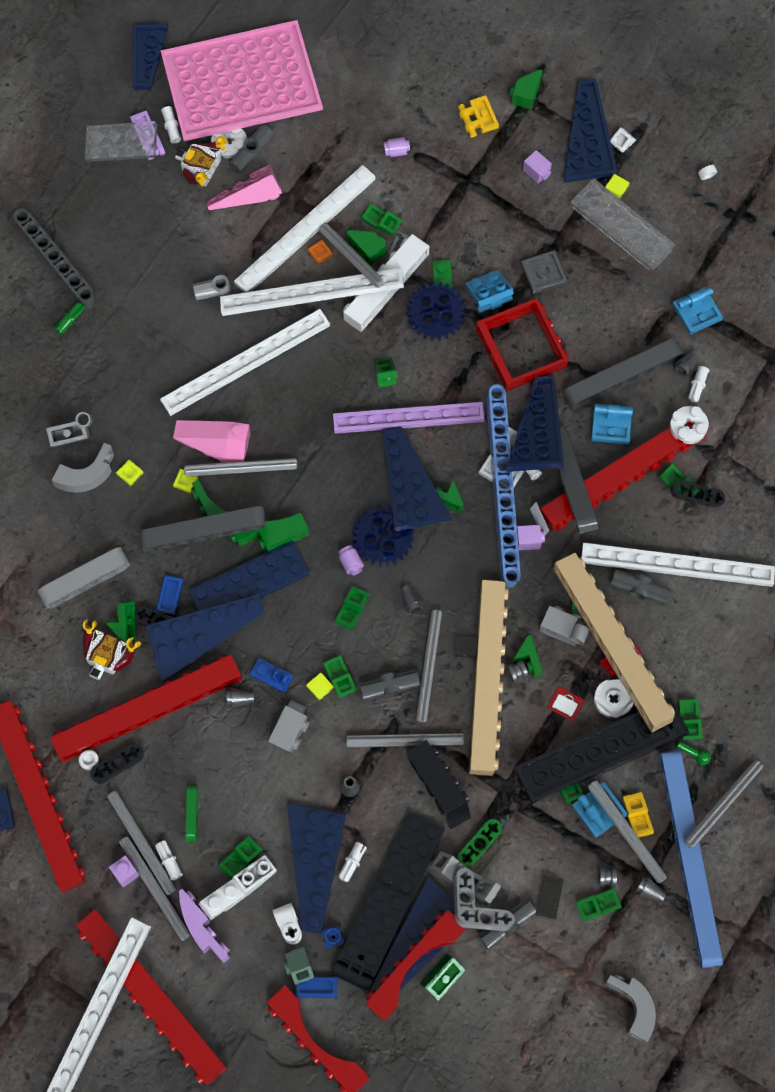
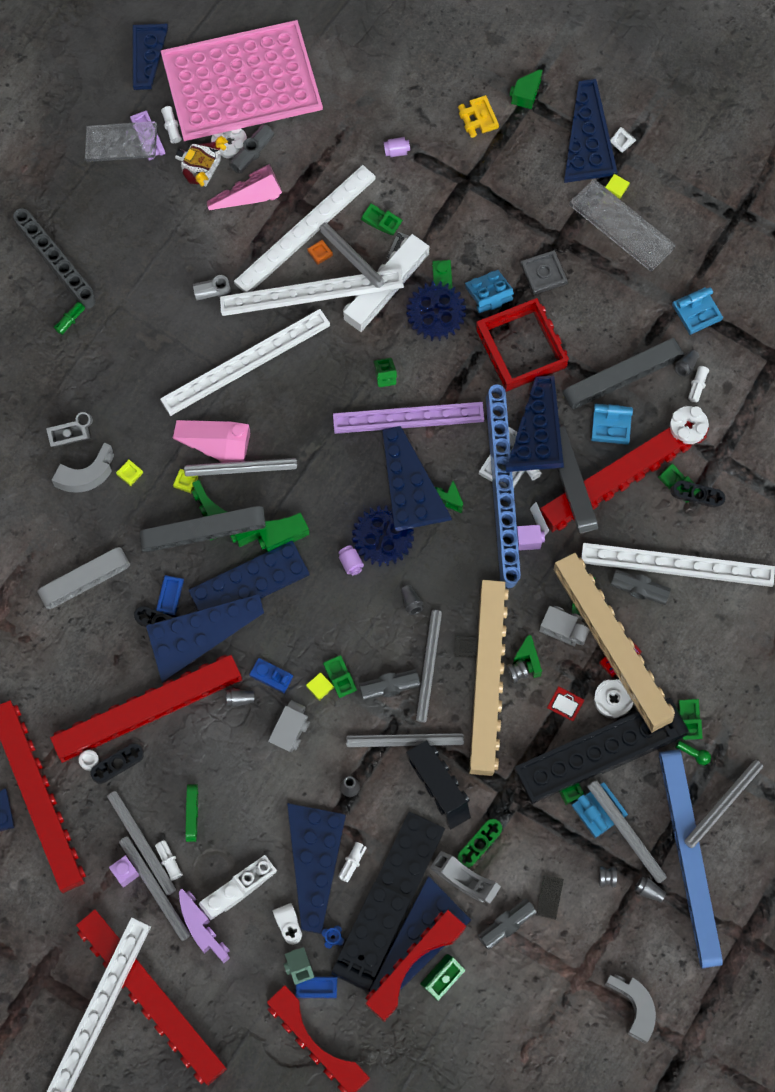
(106, 652): torso -> none
(126, 624): green slope -> none
(240, 858): green slope -> none
(352, 608): green slope -> none
(367, 244): green slope -> none
(470, 909): light grey beam -> none
(537, 167): lavender brick -> none
(599, 905): green slope -> none
(638, 814): yellow slope -> none
(707, 172): white tile -> none

